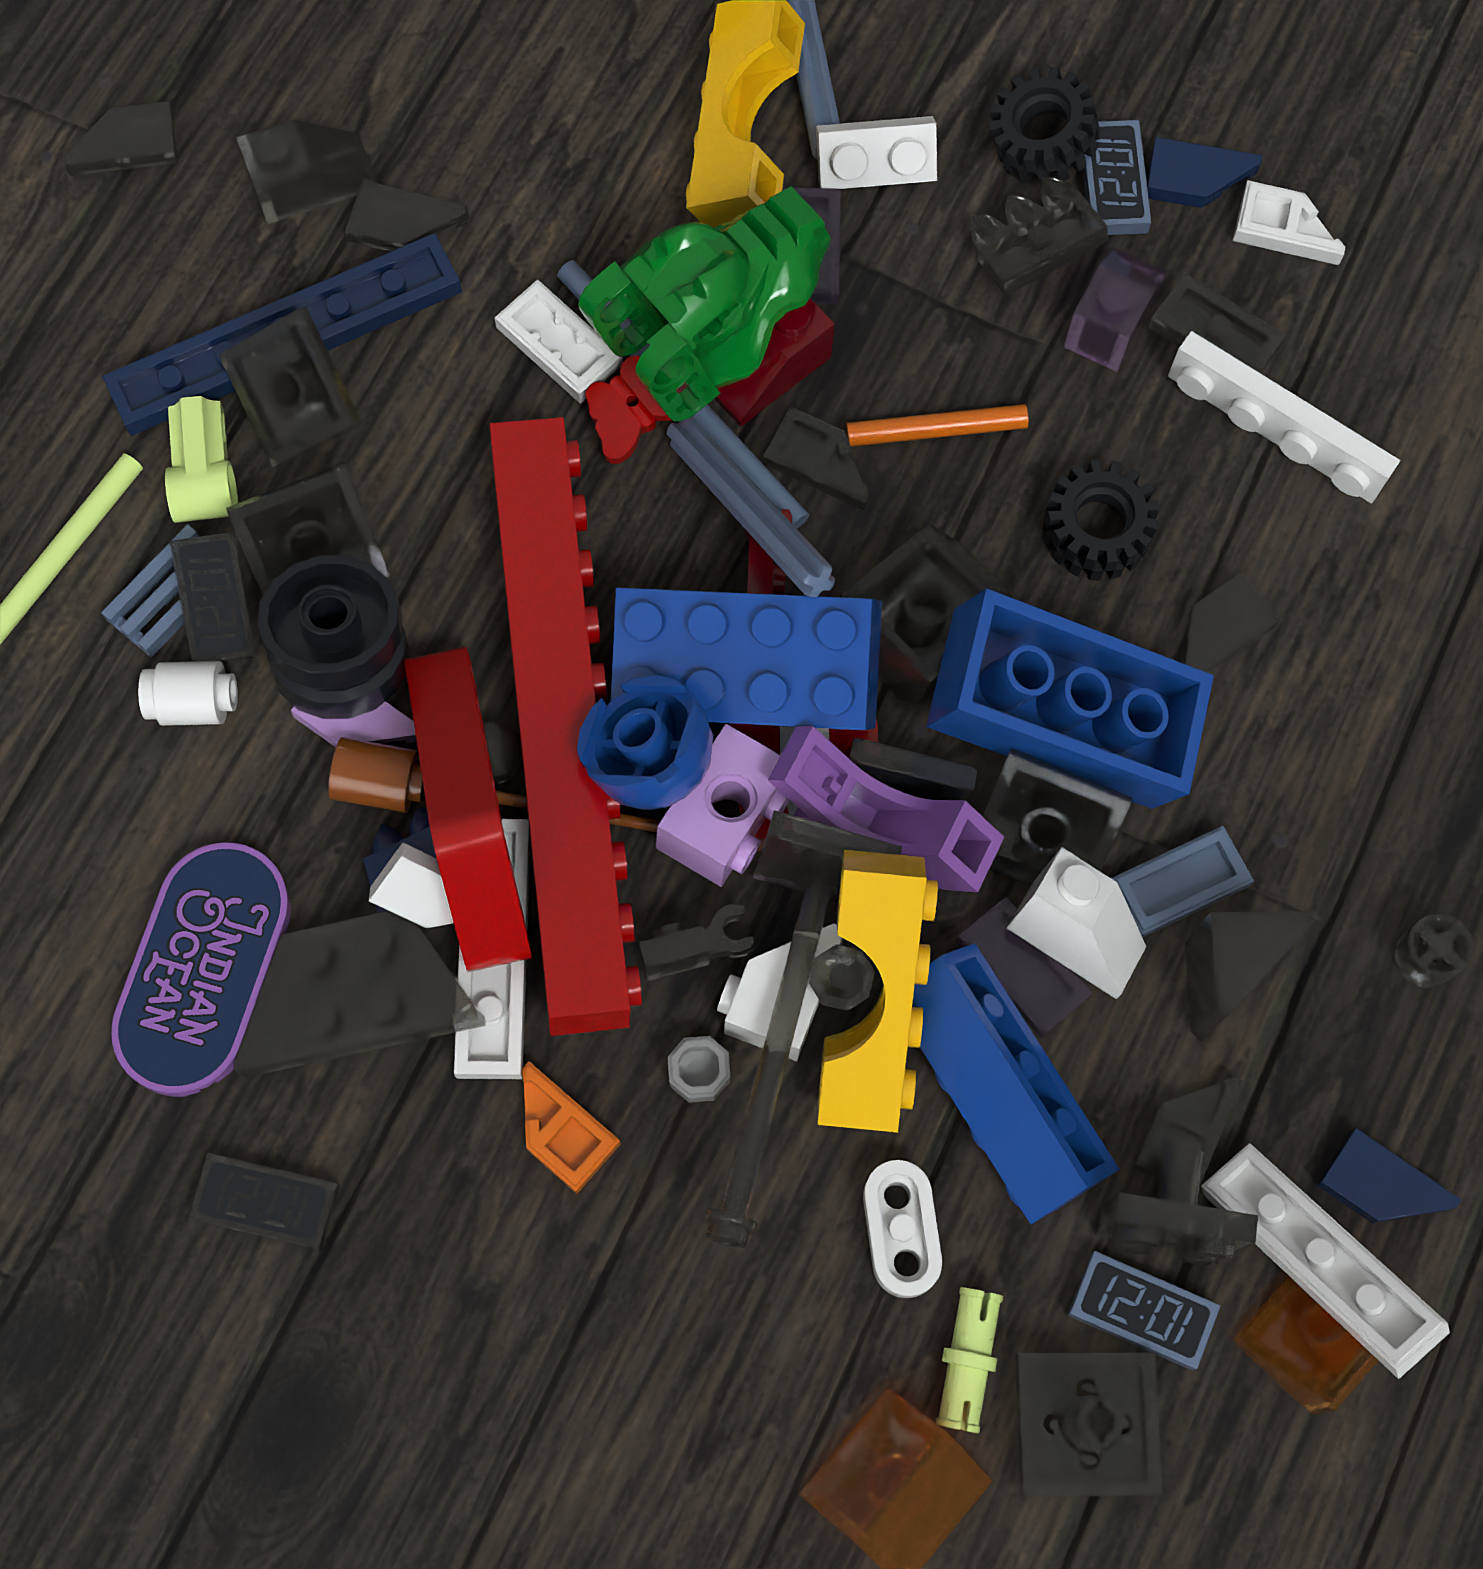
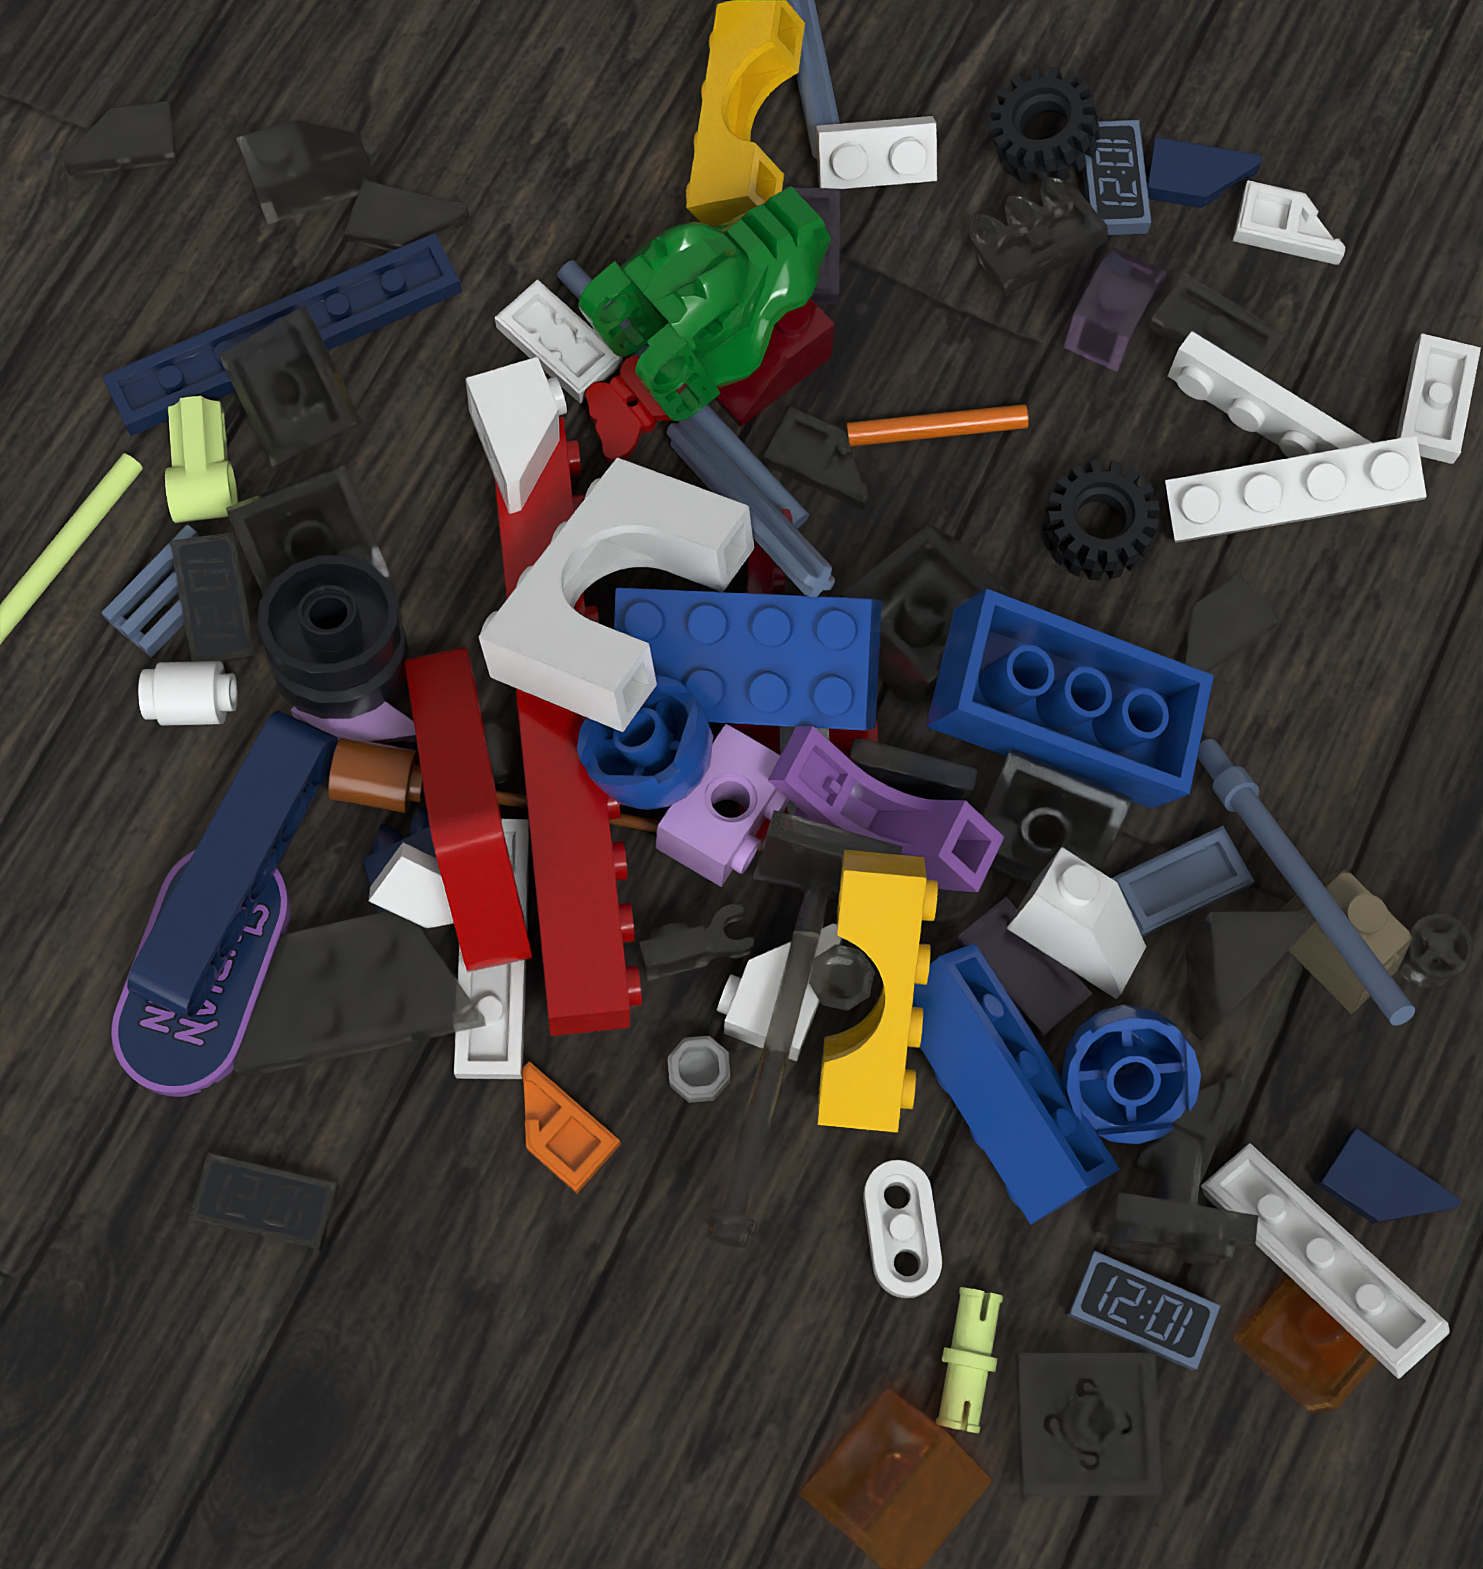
(232, 865): none -> dark blue beam
(517, 424): none -> white slope
(623, 523): none -> white arch
(1130, 1073): none -> blue cylinder
(1240, 795): none -> sand blue bar
(1296, 489): none -> white plate
(1373, 922): none -> dark tan torso
(1438, 396): none -> white plate

